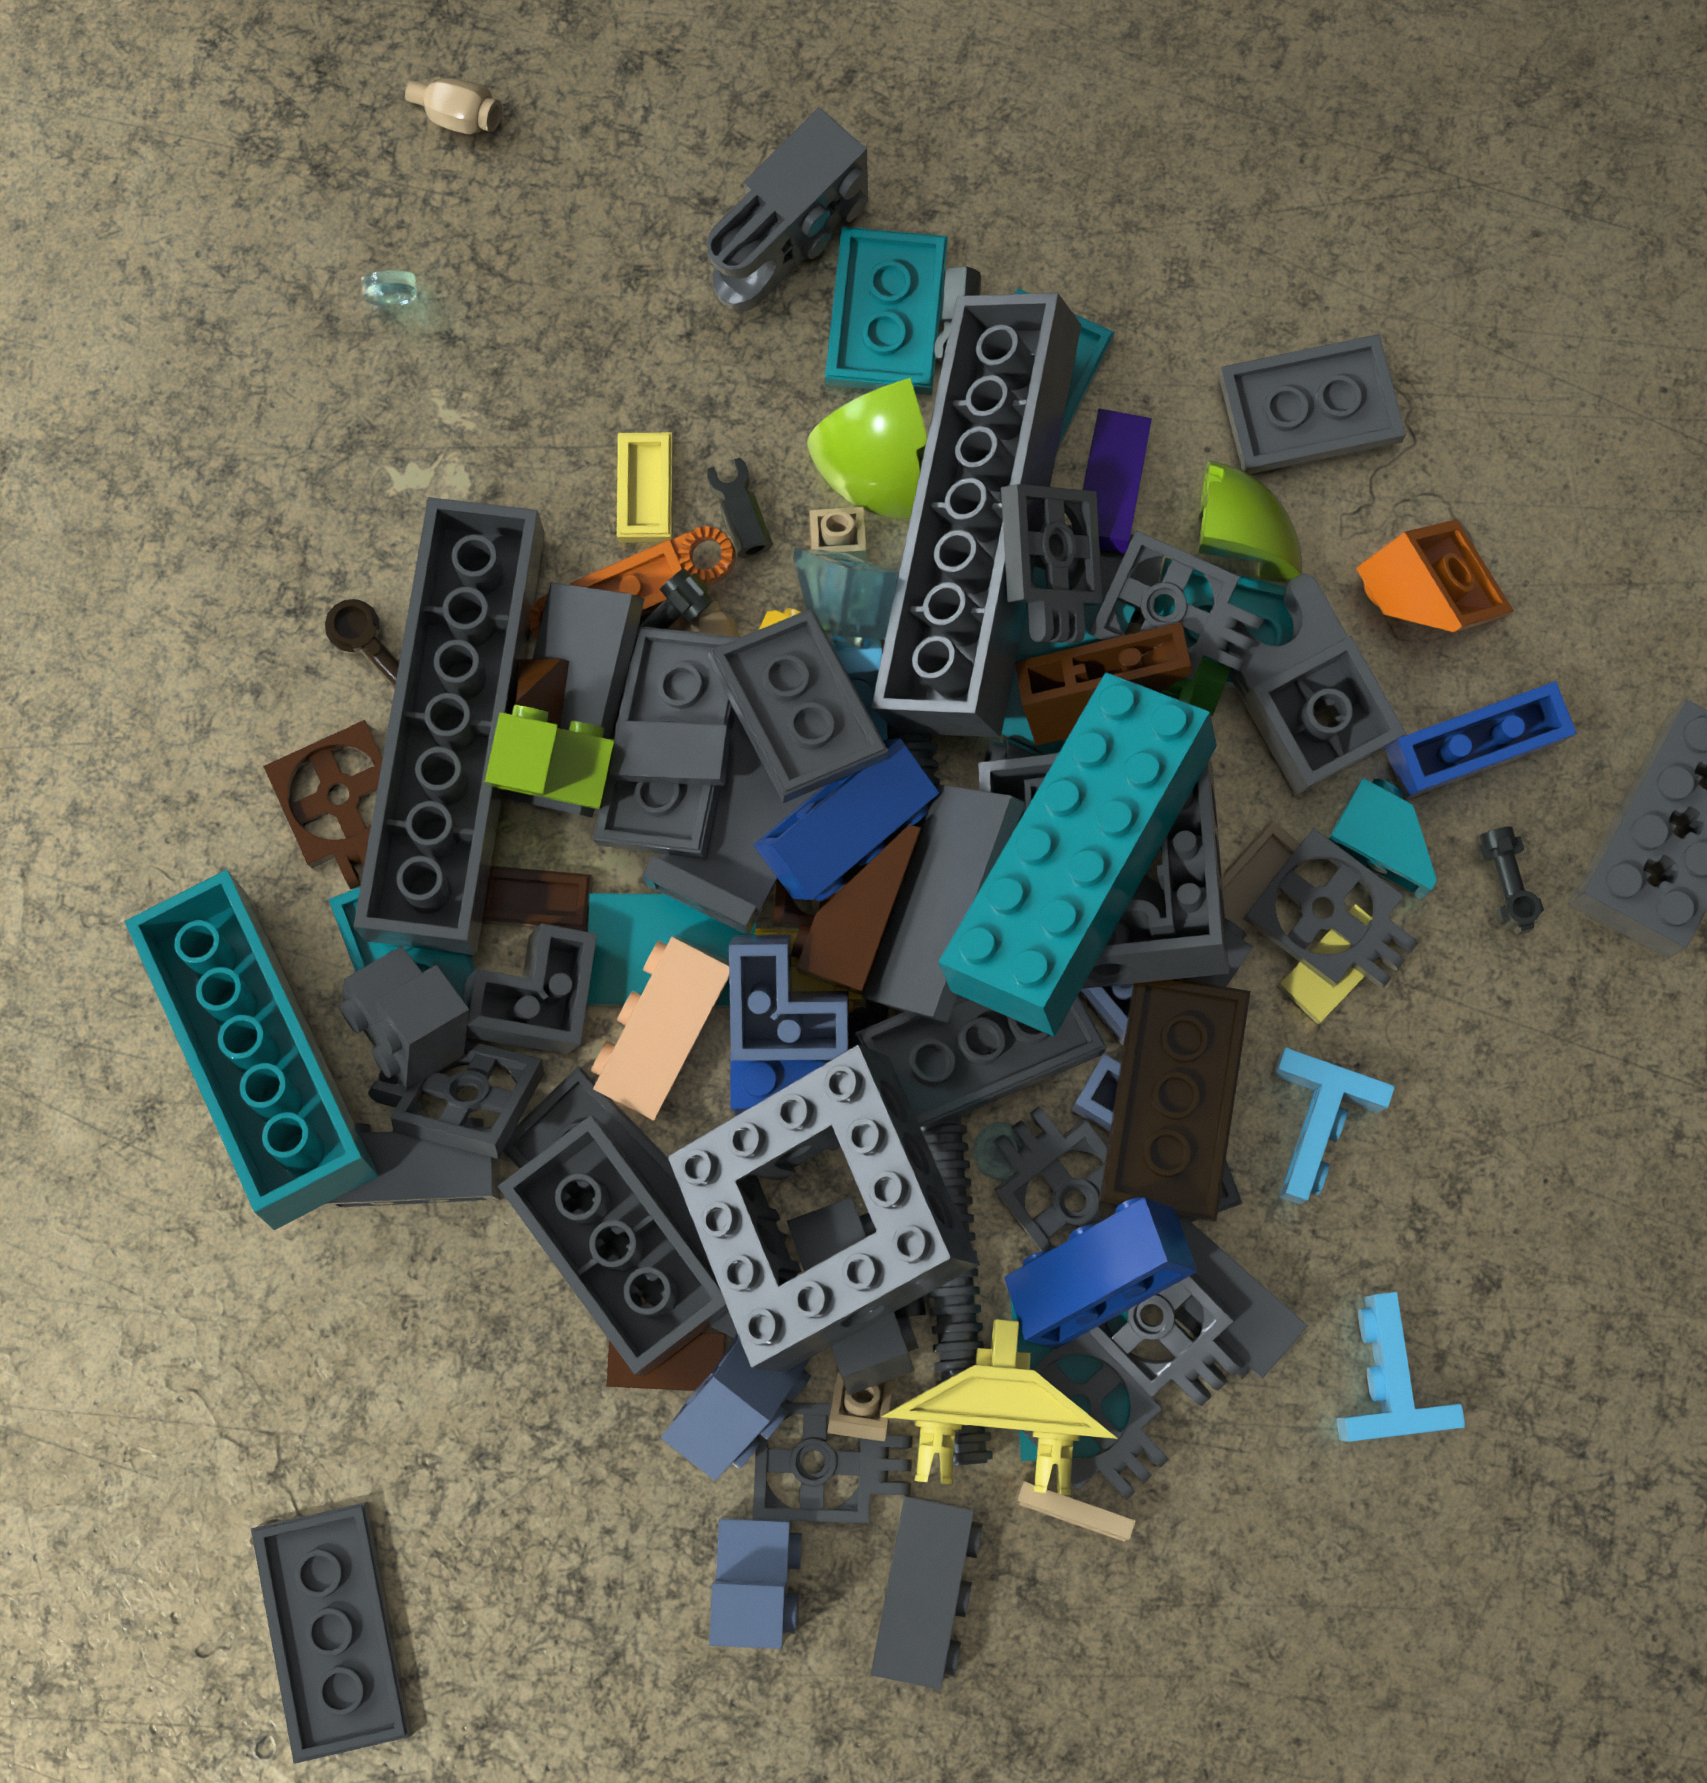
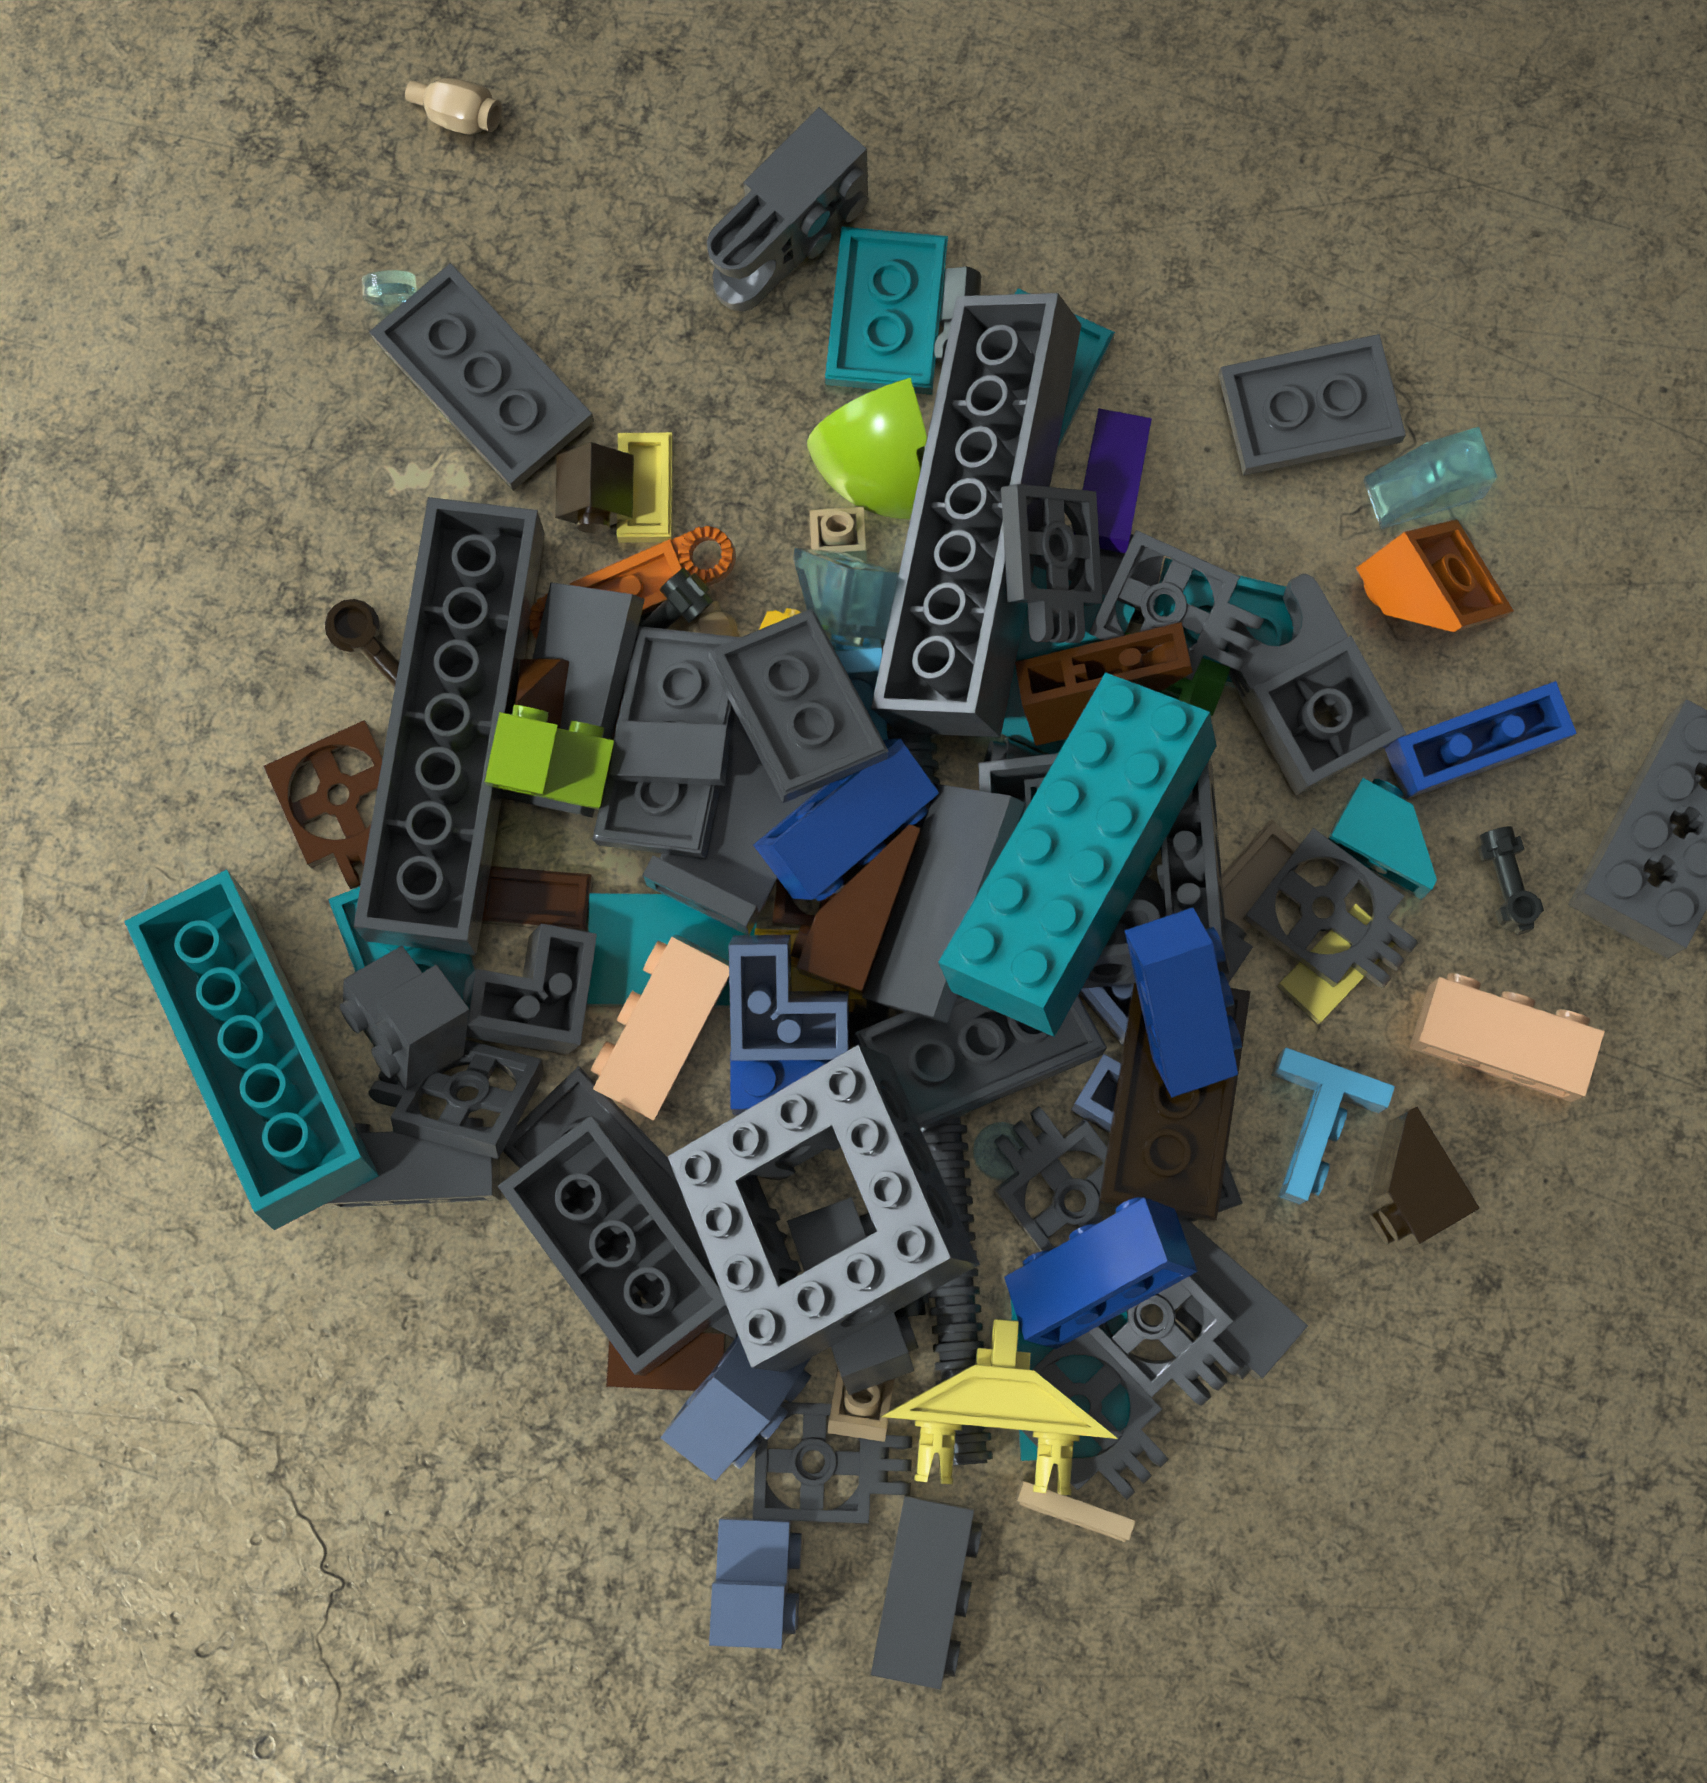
(331, 1632): dark grey tile -> none
(482, 376): none -> dark grey plate
(594, 487): none -> dark brown brick
(741, 512): pearl dark grey bar -> none
(1184, 1001): none -> blue brick
(1247, 523): lime brick -> none
(1391, 1381): medium azure bracket -> none
(1415, 1185): none -> dark brown slope
(1431, 478): none -> clear light blue slope
(1507, 1037): none -> light nougat brick

